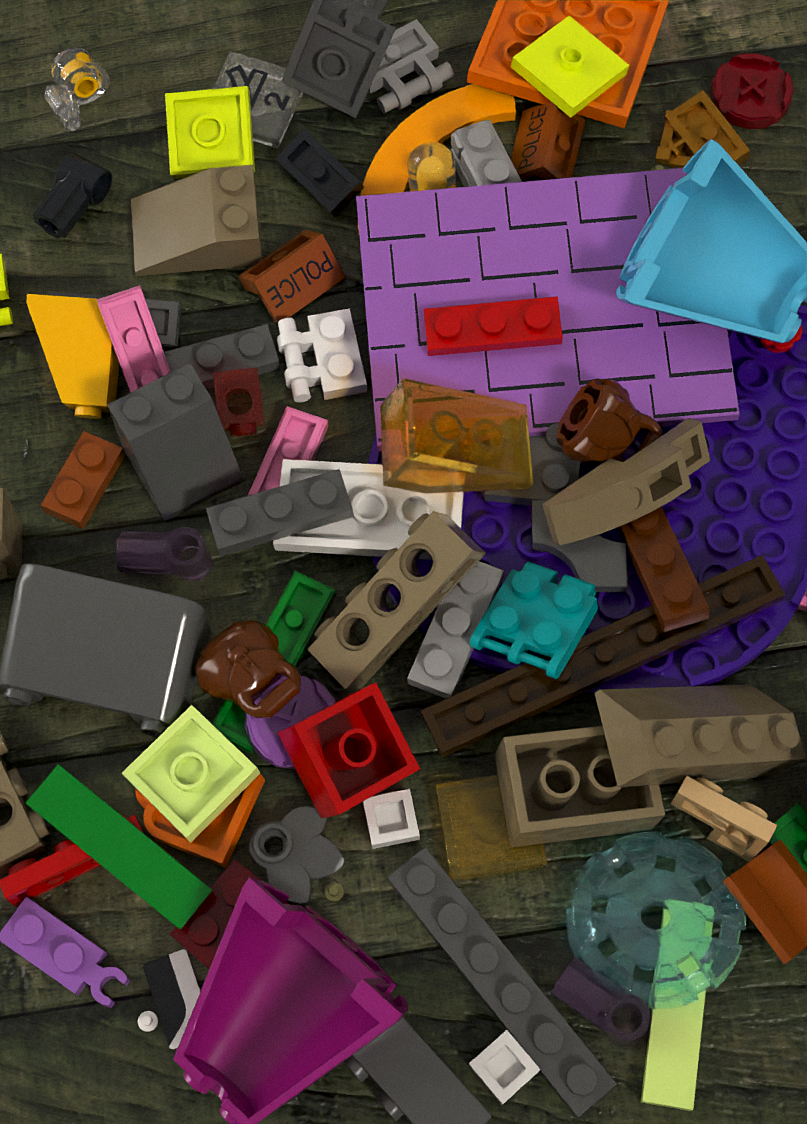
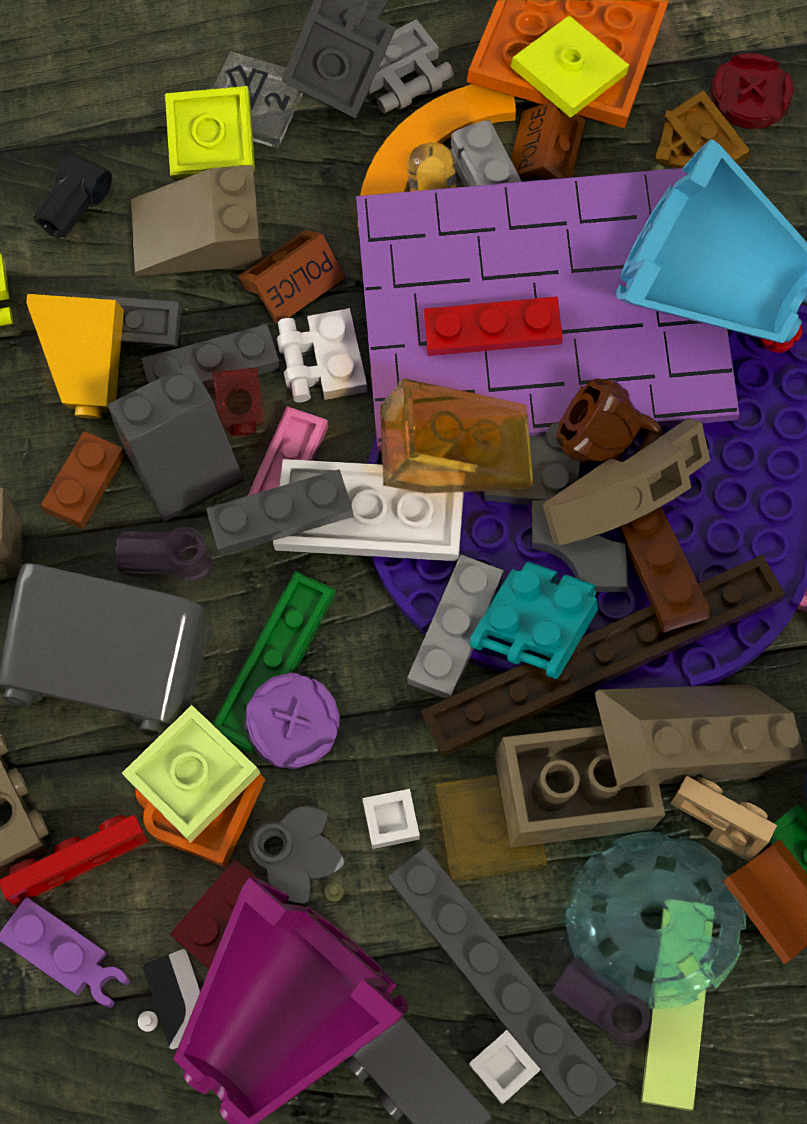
(78, 83): clear piece -> none
(119, 846): green tile -> none
(134, 337): bright pink tile -> none
(244, 665): reddish brown piece -> none
(320, 173): black plate -> none
(348, 751): red brick -> none
(452, 559): dark tan brick -> none

